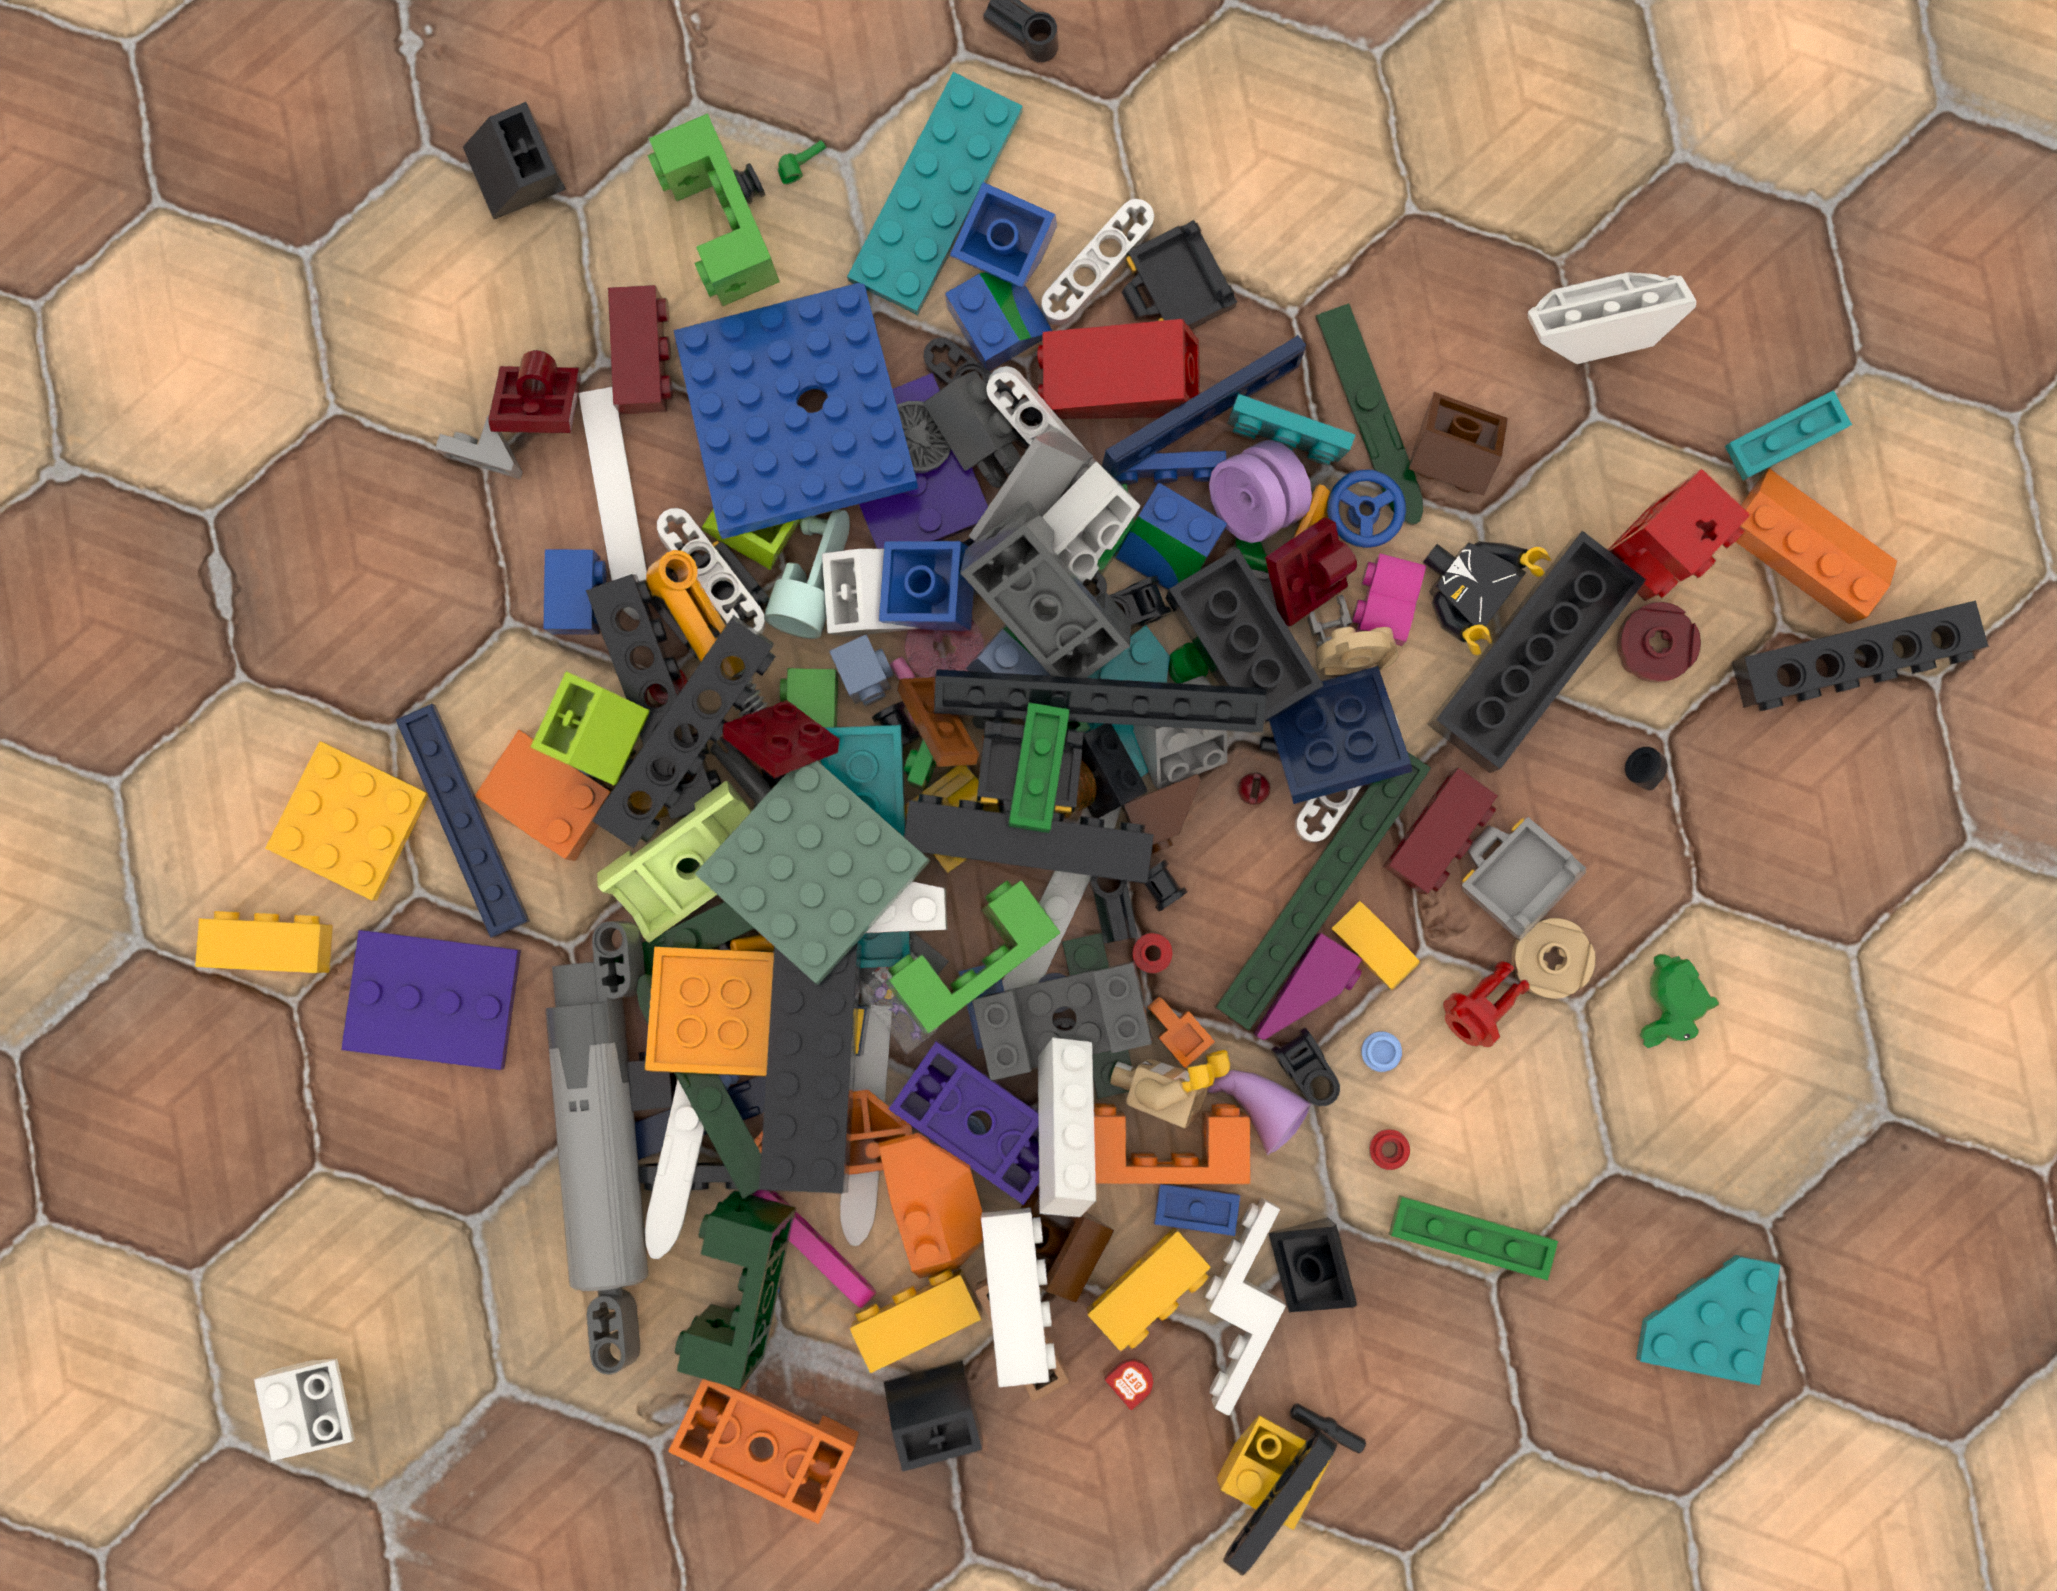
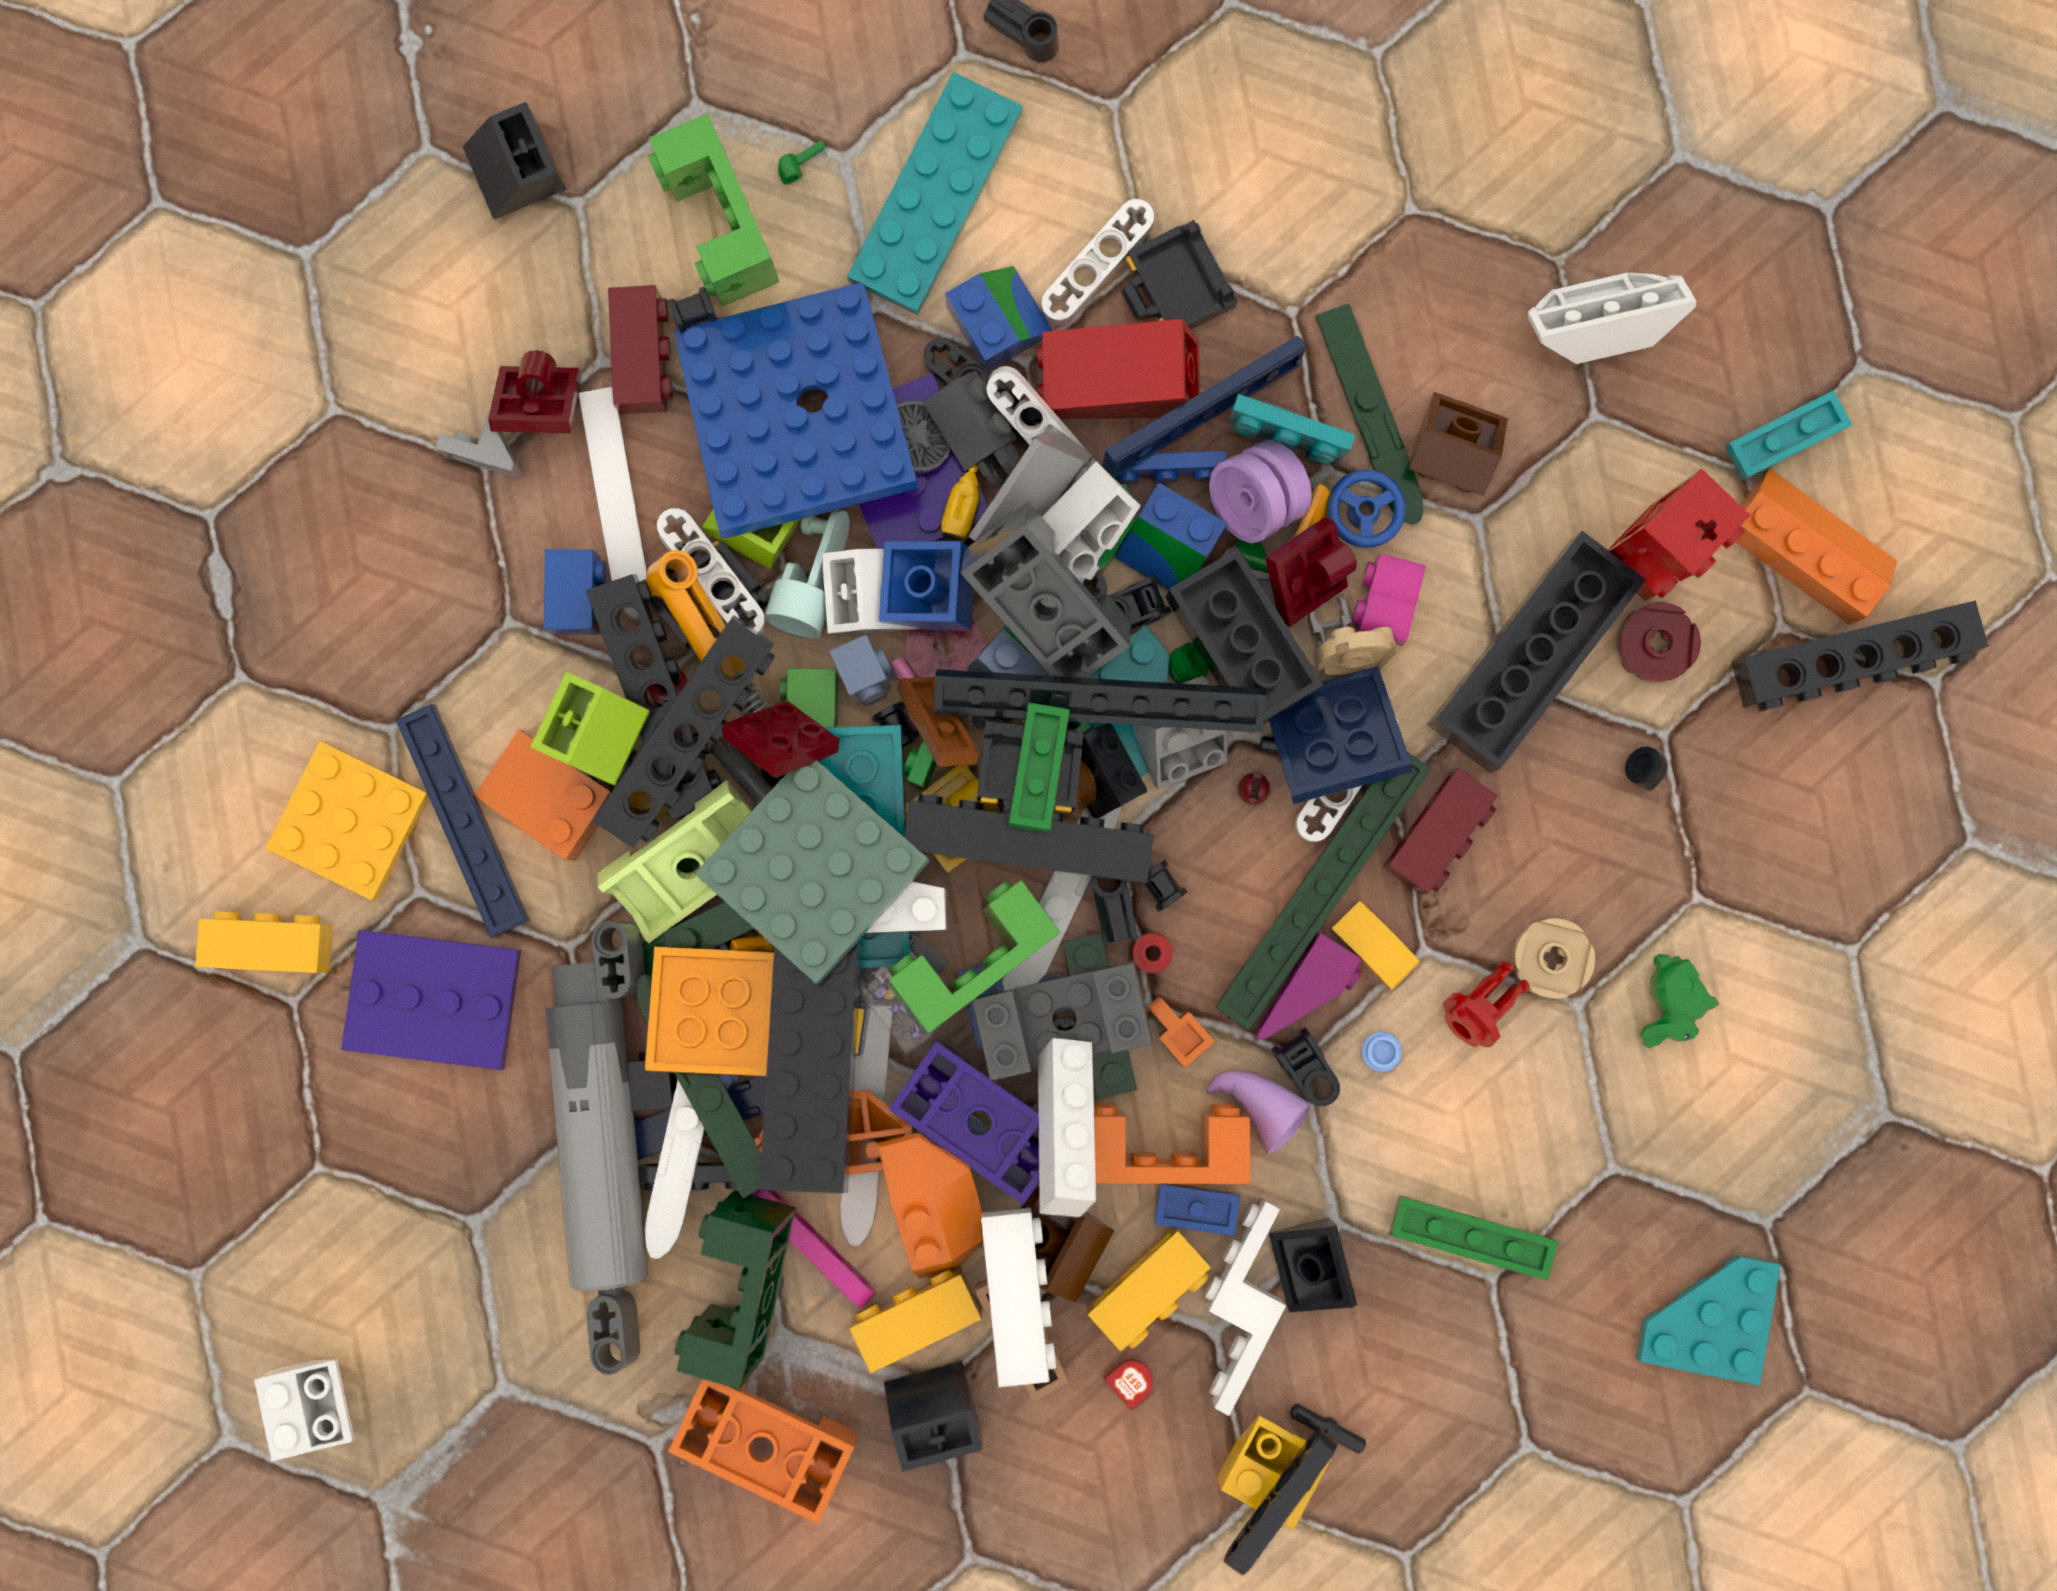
(692, 309): none -> black bush
(749, 183): black bush -> none
(961, 506): none -> yellow piece
(1004, 235): blue slope -> none
(1163, 811): reddish brown slope -> none
(1169, 1090): tan torso -> none
(1401, 1153): red plate -> none
(1477, 585): black torso -> none
(1521, 876): light grey piece -> none

